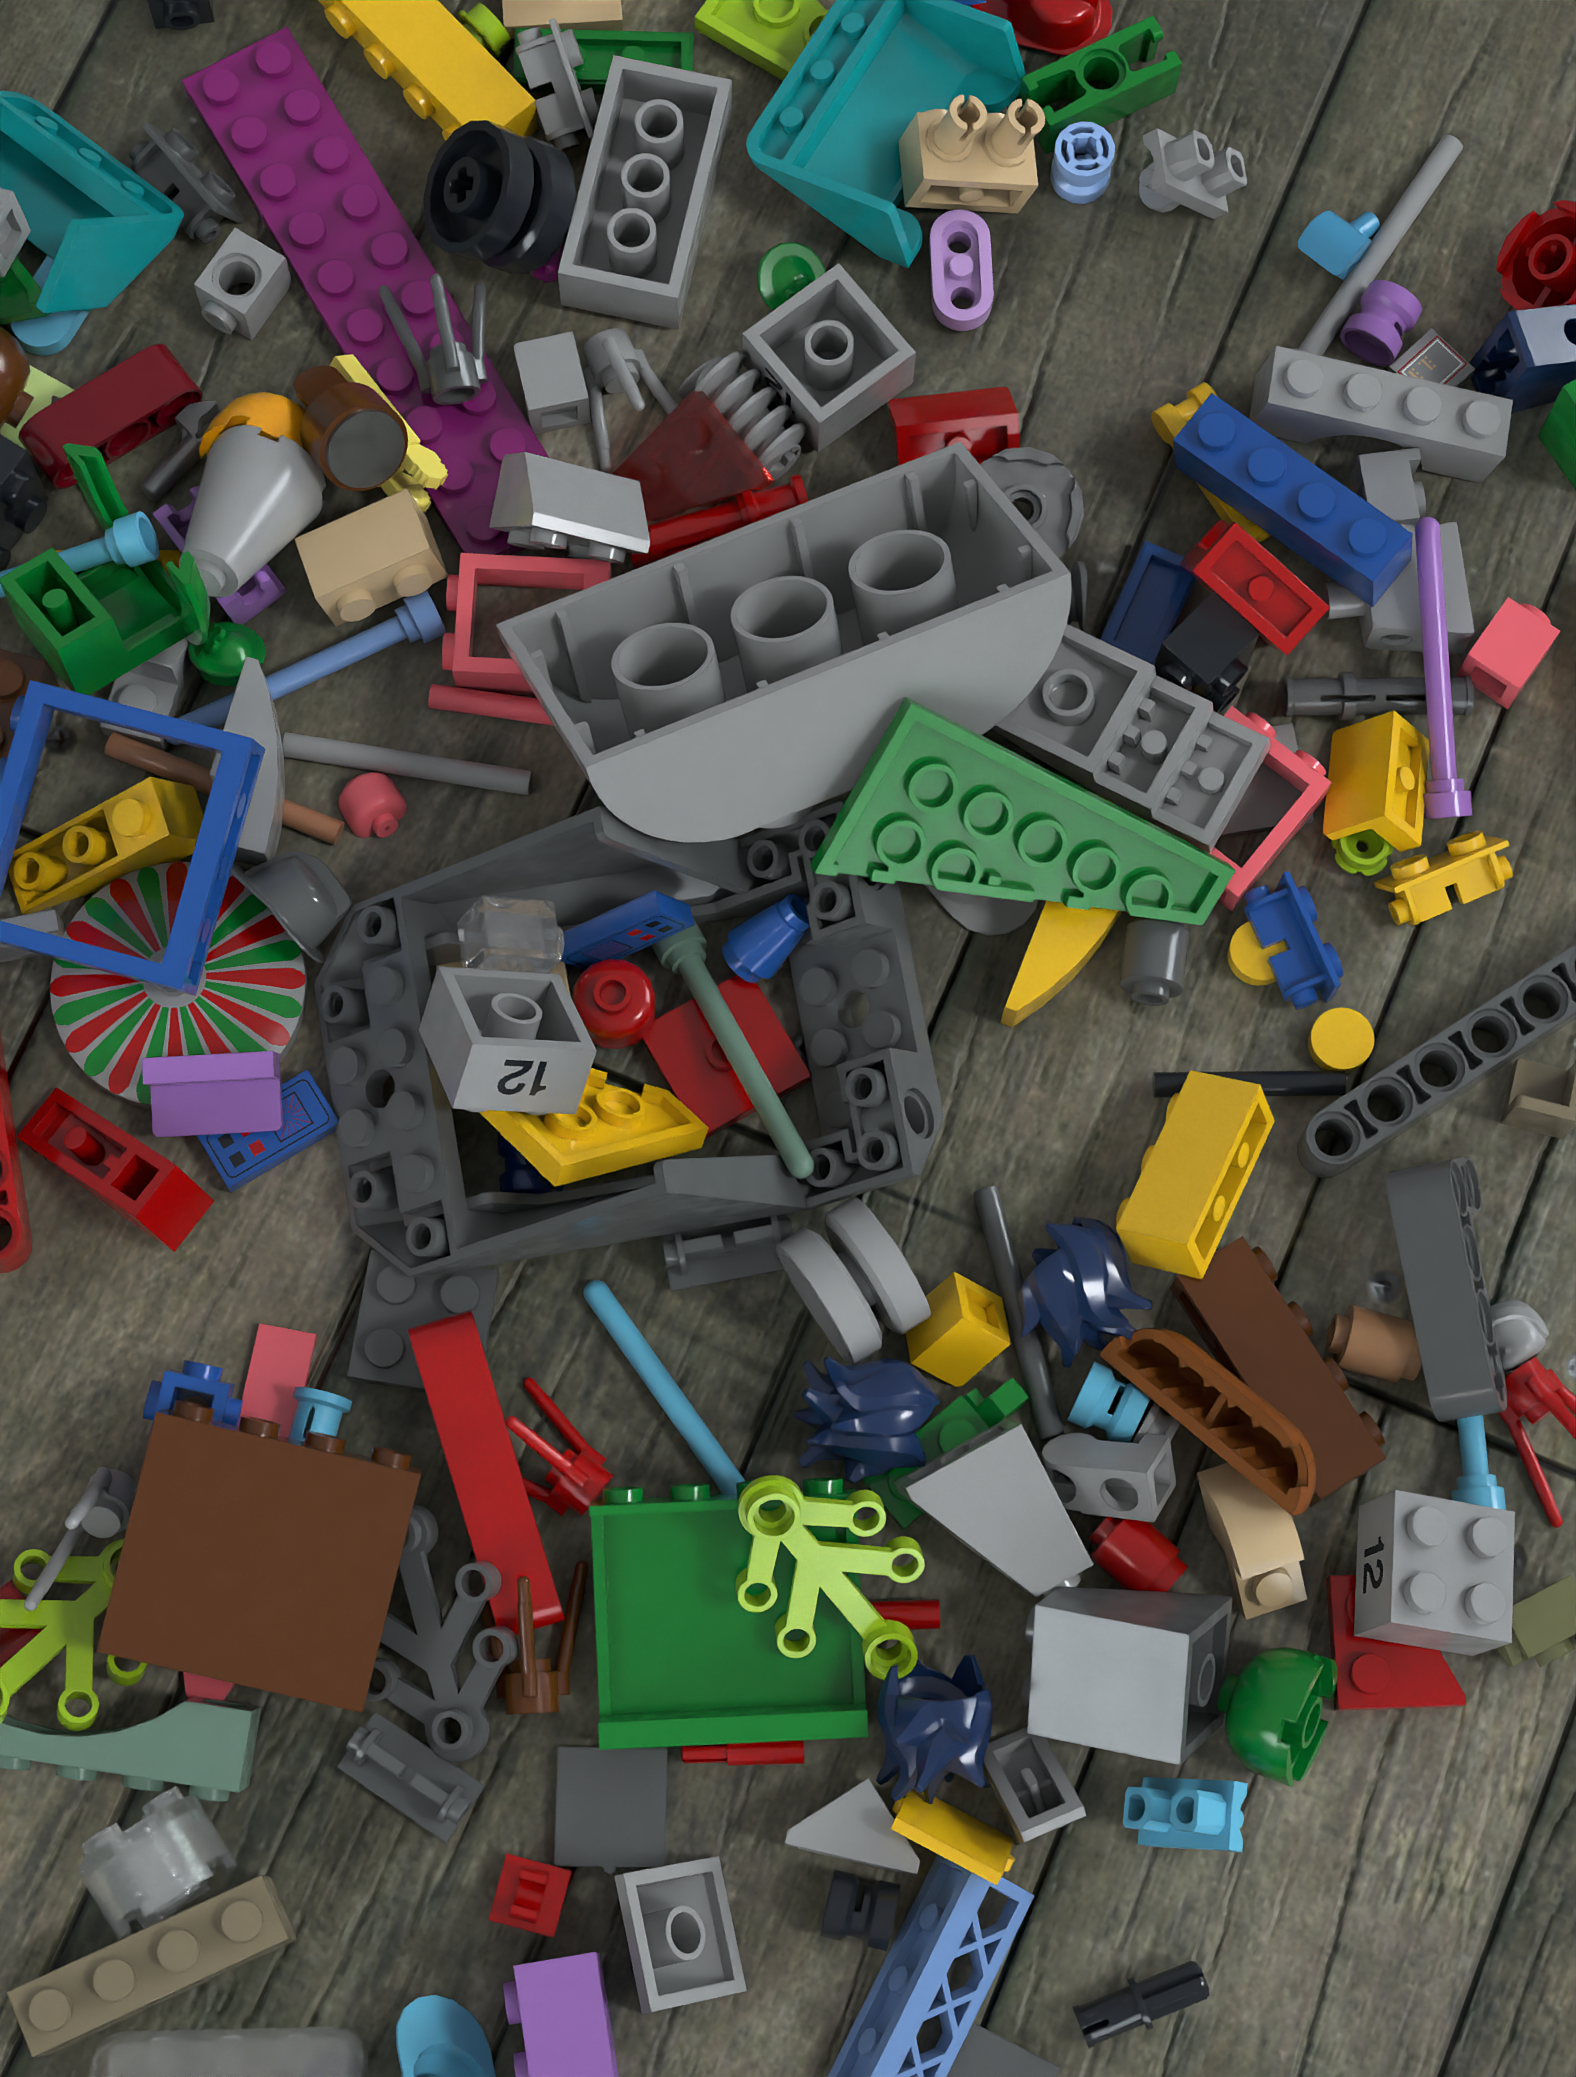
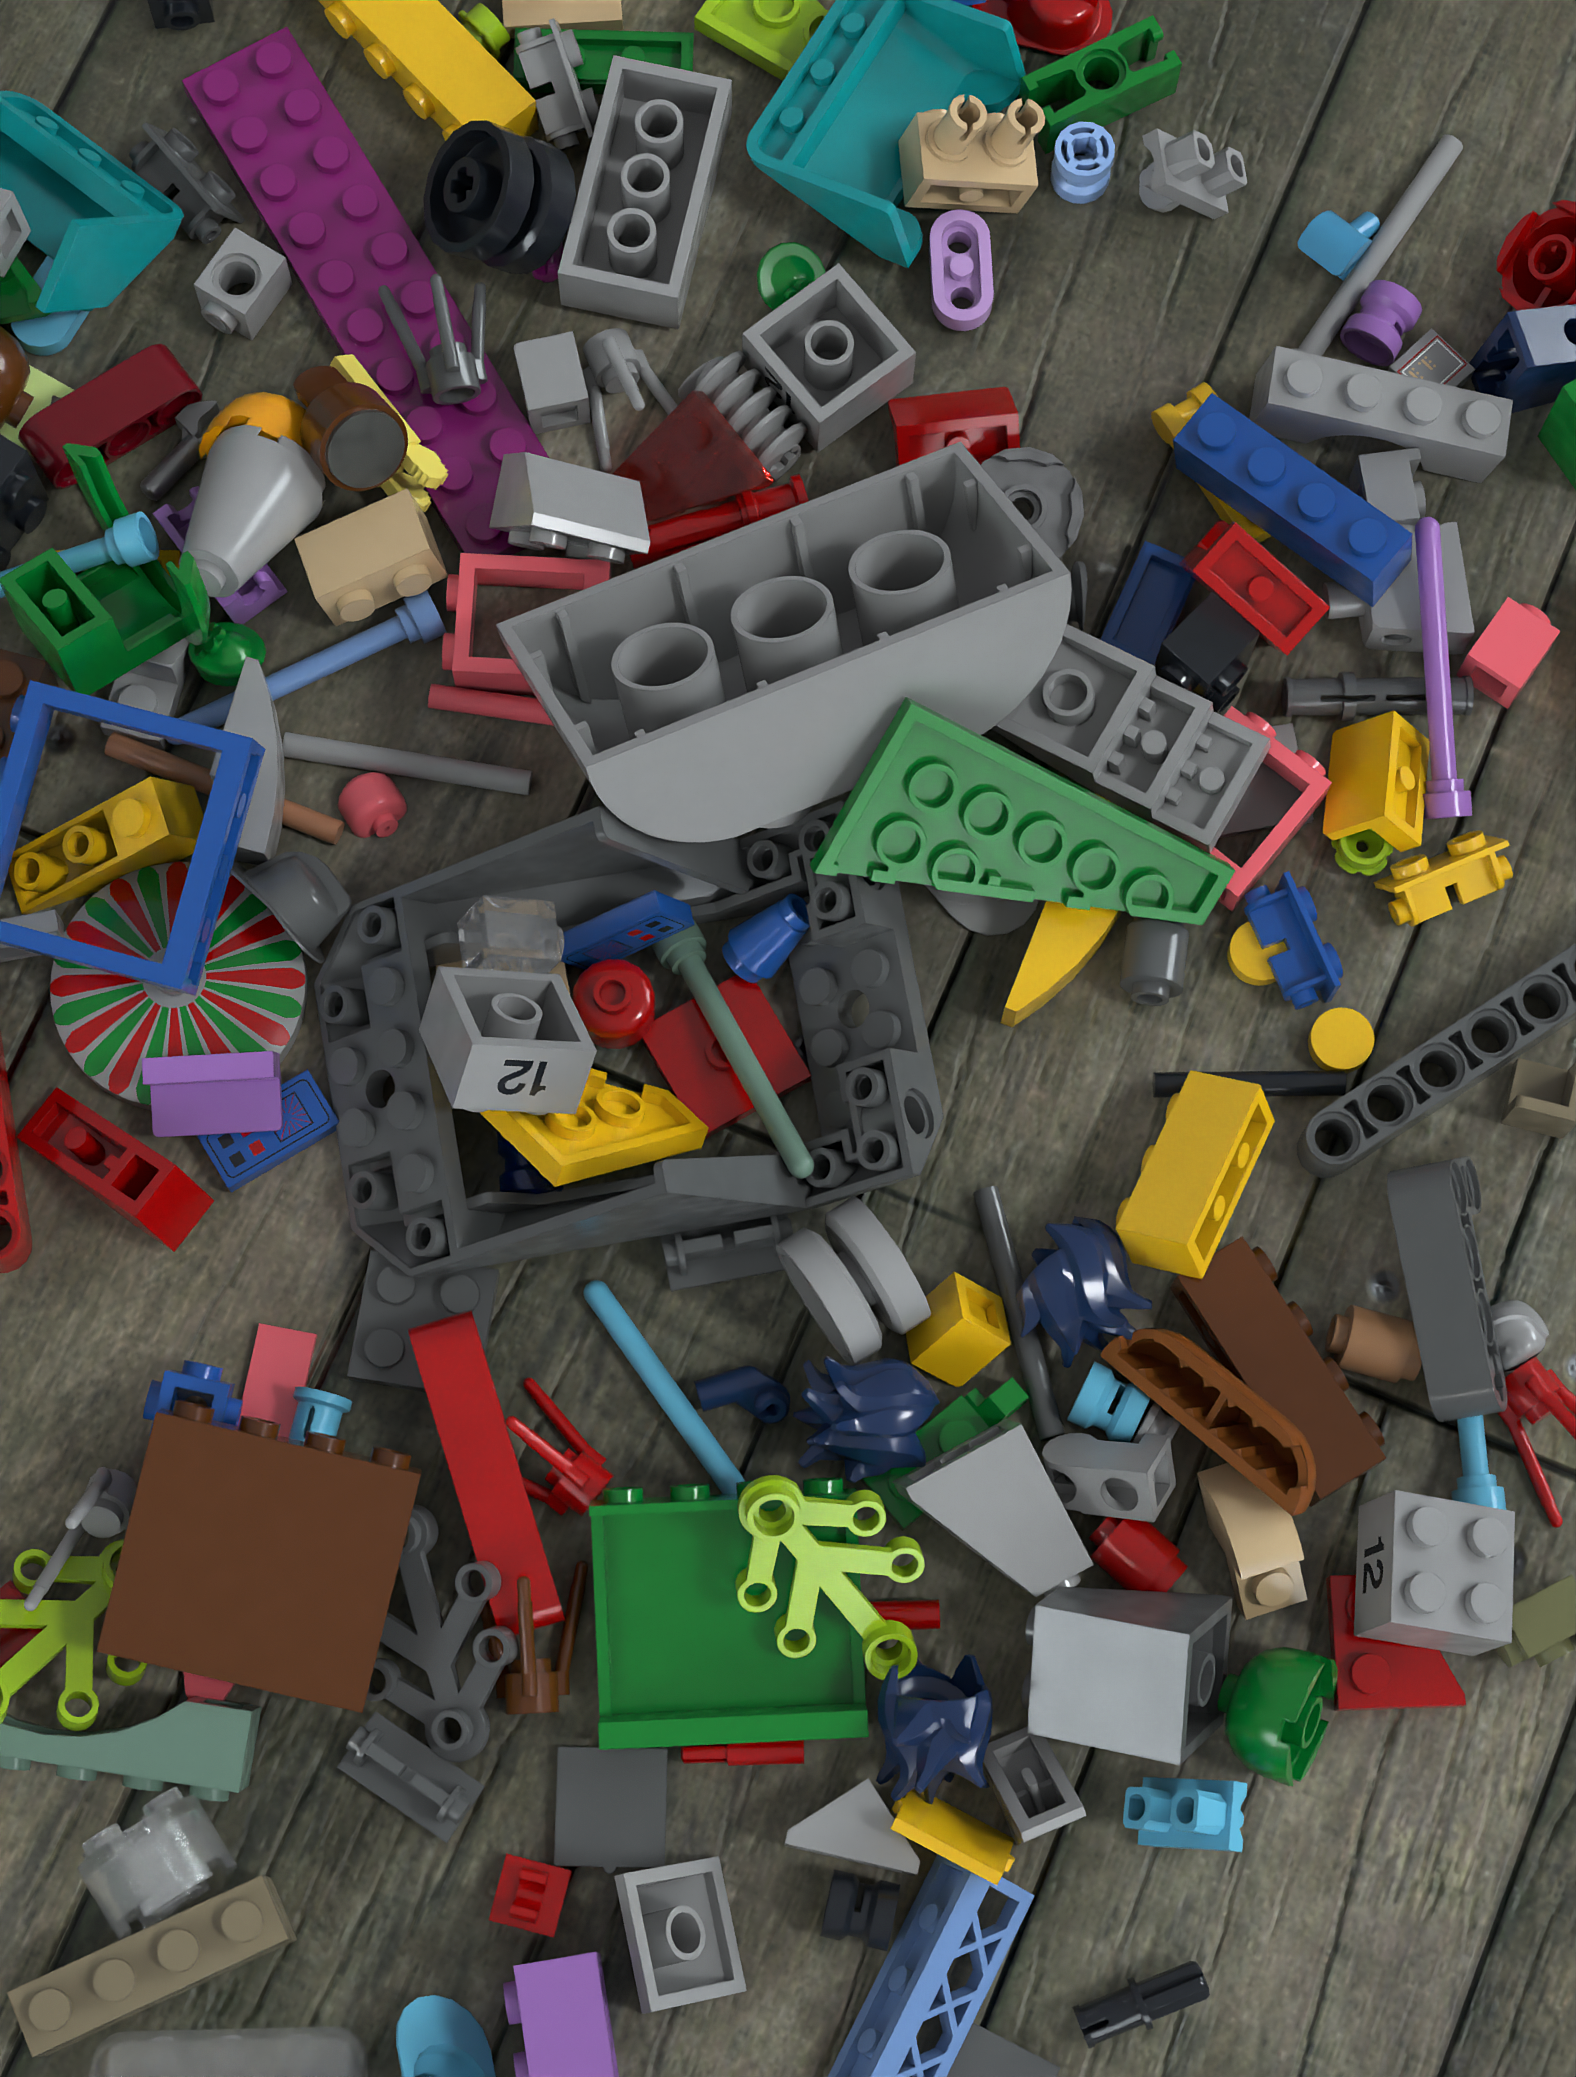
(747, 1388): none -> dark blue arm

